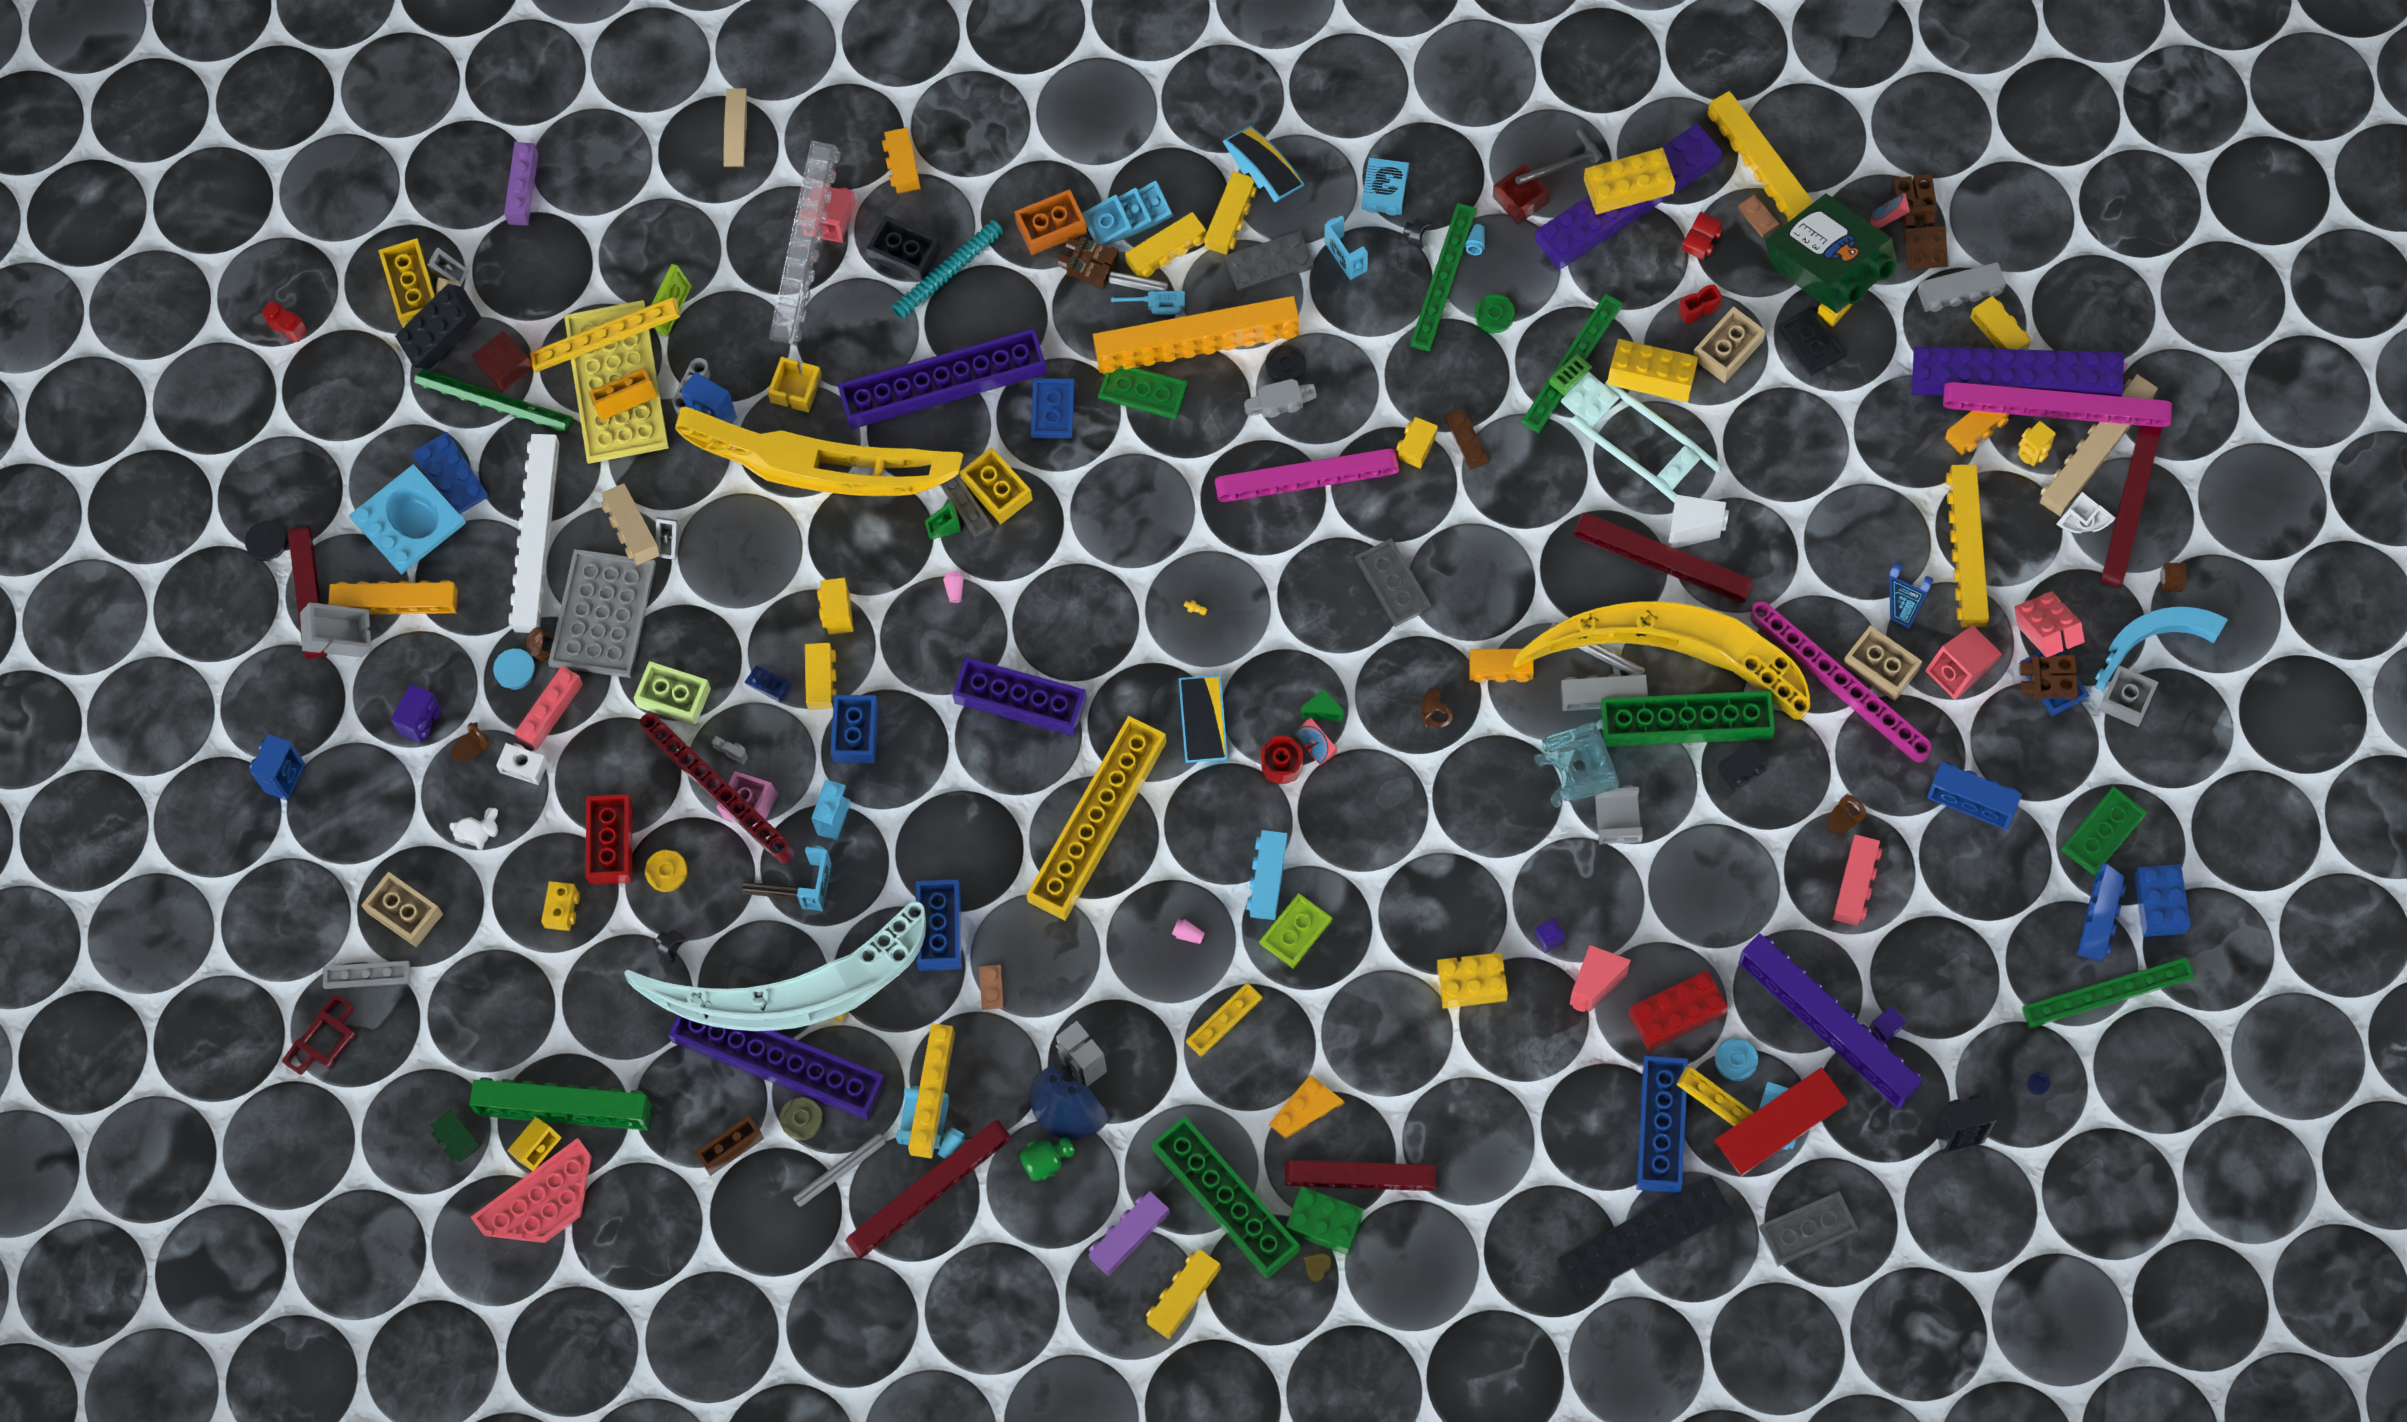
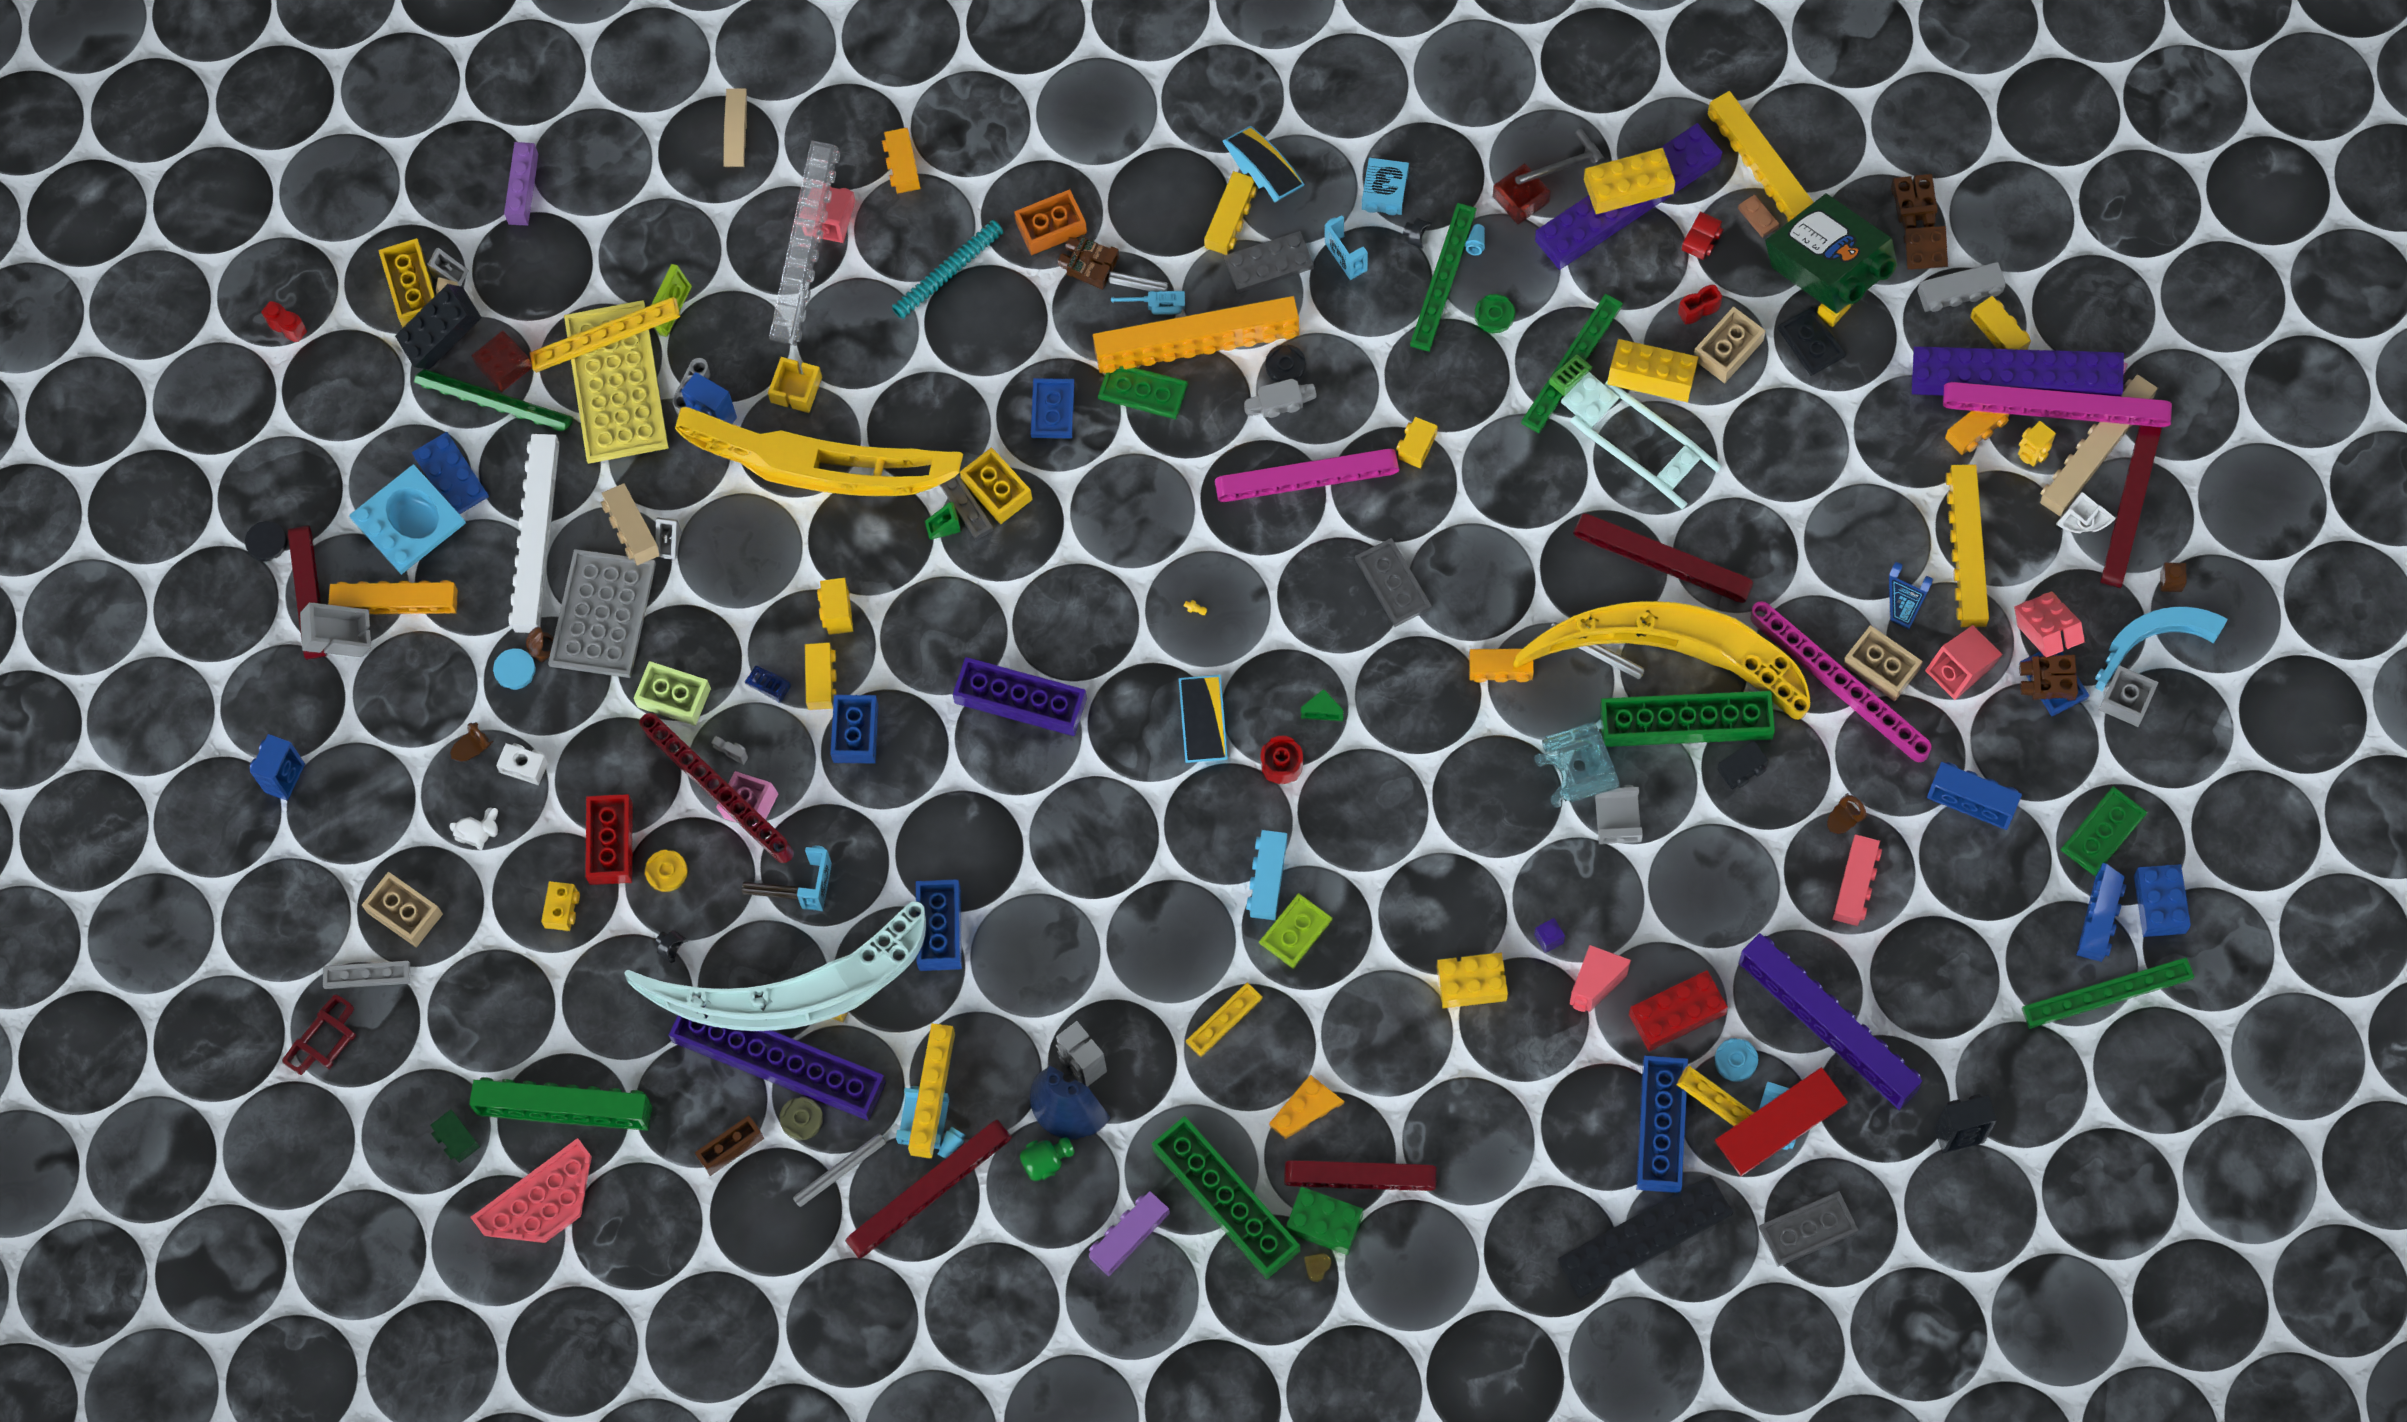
(416, 713): dark purple brick -> none
(534, 1144): yellow brick -> none
(548, 708): coral brick -> none
(623, 394): light orange brick -> none
(830, 810): medium azure panel -> none
(903, 248): black brick -> none
(942, 379): dark purple brick -> none
(954, 585): bright pink cone -> none
(991, 987): nougat plate -> none
(1096, 818): yellow brick -> none
(1127, 214): medium azure slope -> none
(1166, 246): yellow brick -> none
(1183, 1293): yellow brick -> none
(1186, 931): bright pink cone -> none
(1315, 741): slope -> none
(1430, 704): reddish brown piece -> none
(1466, 439): reddish brown plate -> none
(1587, 692): light grey brick -> none
(1696, 521): white slope -> none
(1887, 1025): dark purple brick -> none
(1890, 211): coral slope -> none
(2038, 1083): clear blue tile -> none

